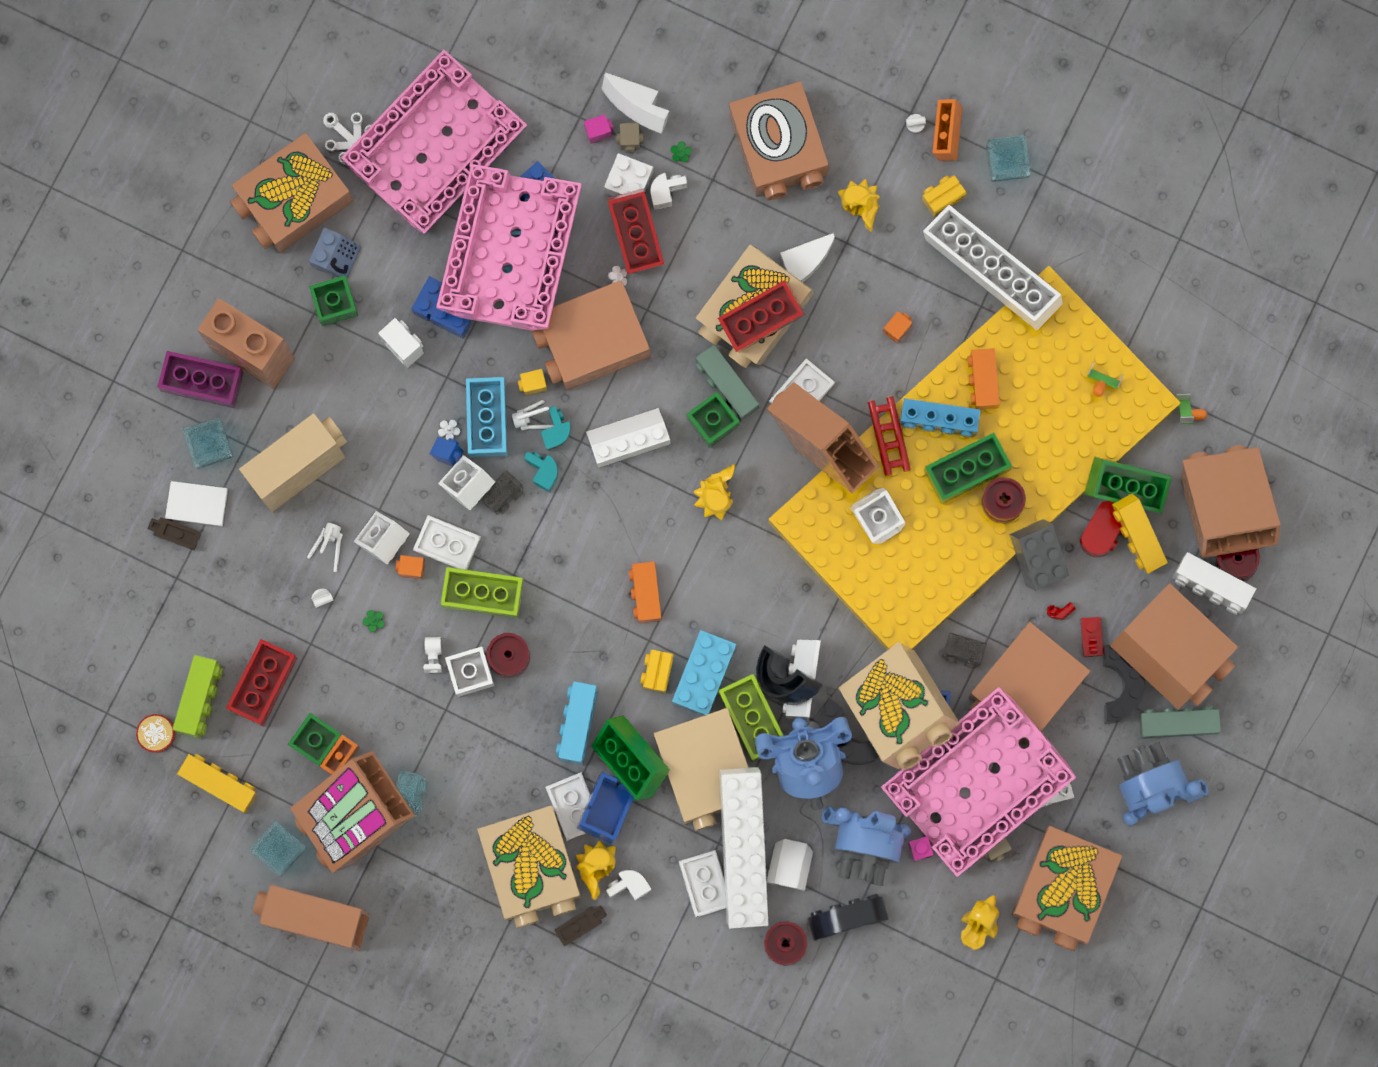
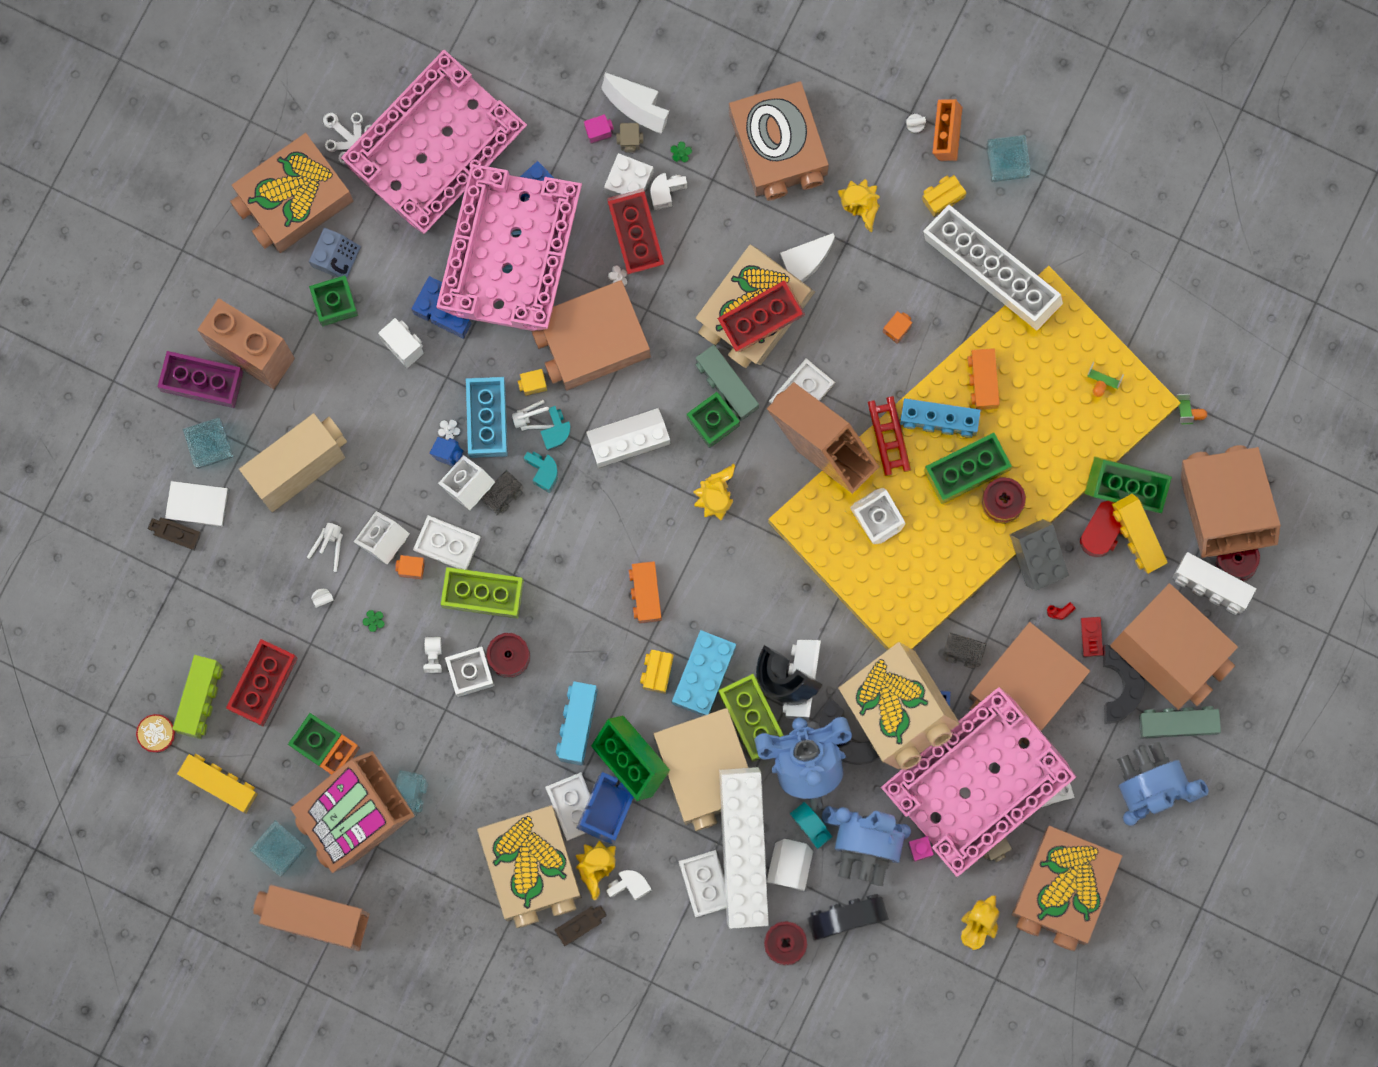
(811, 825): none -> teal brick

